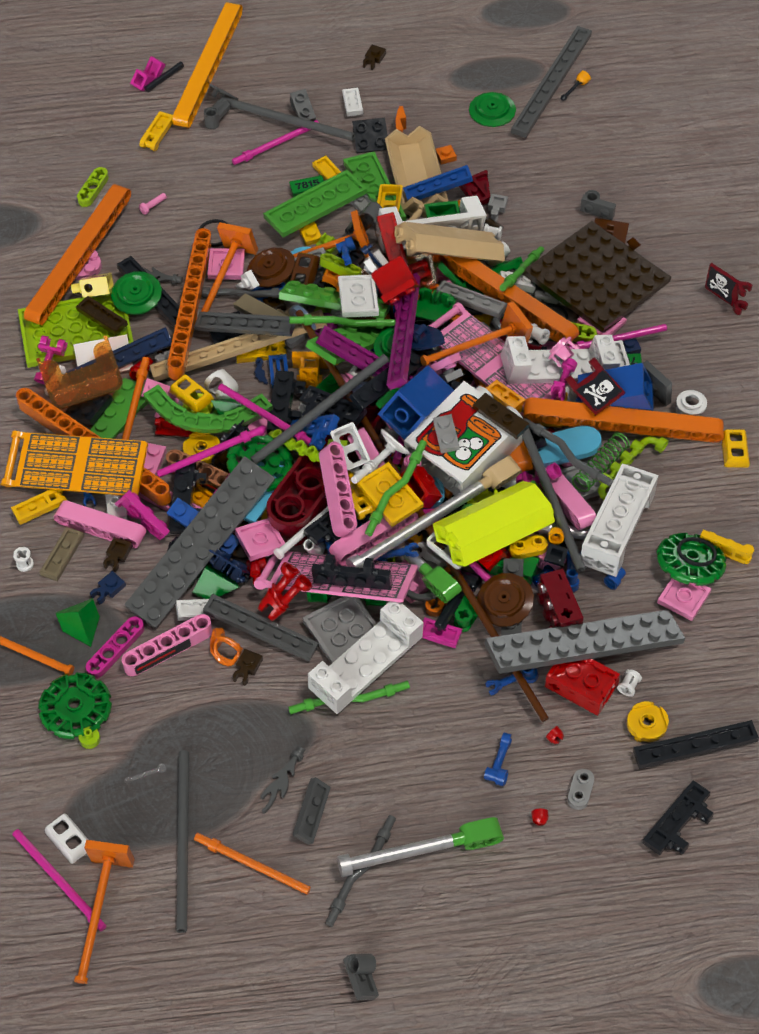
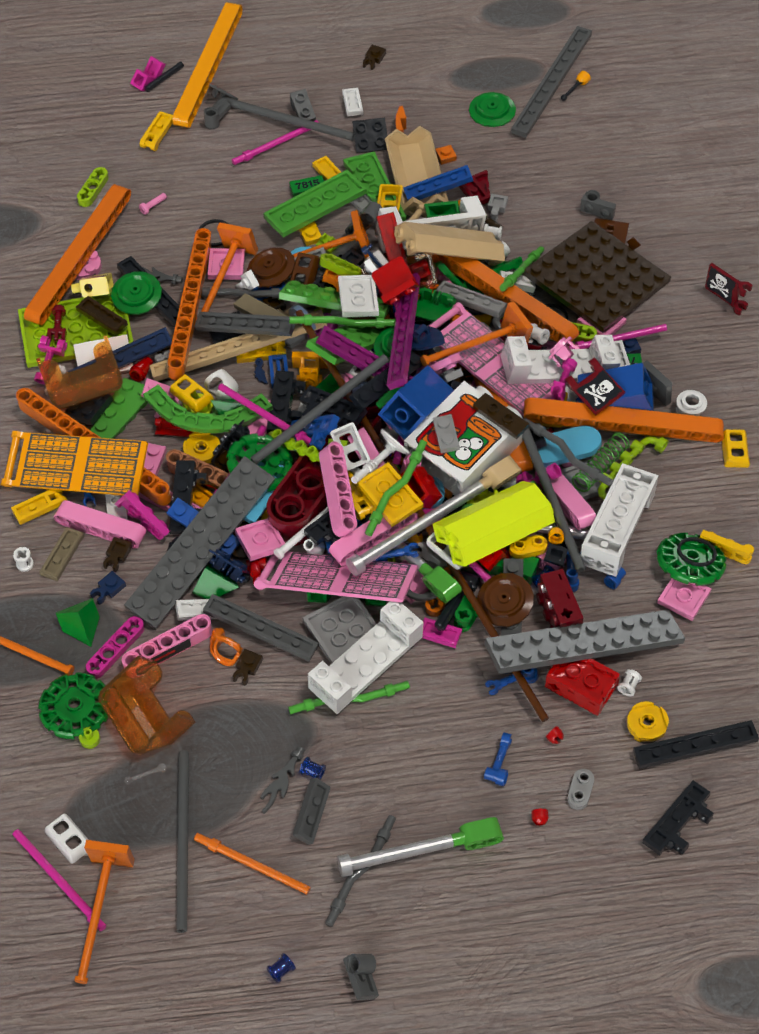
(59, 312): none -> dark red hinge
(138, 712): none -> clear orange windscreen
(141, 375): orange bar -> none
(244, 436): dark pink bar -> none
(274, 594): red piece -> none
(281, 967): none -> clear blue bush
(312, 769): none -> clear blue bush
(344, 248): blue brick -> none
(352, 576): black hinge -> none
(505, 395): light orange hinge -> none
(539, 295): light grey axle -> none

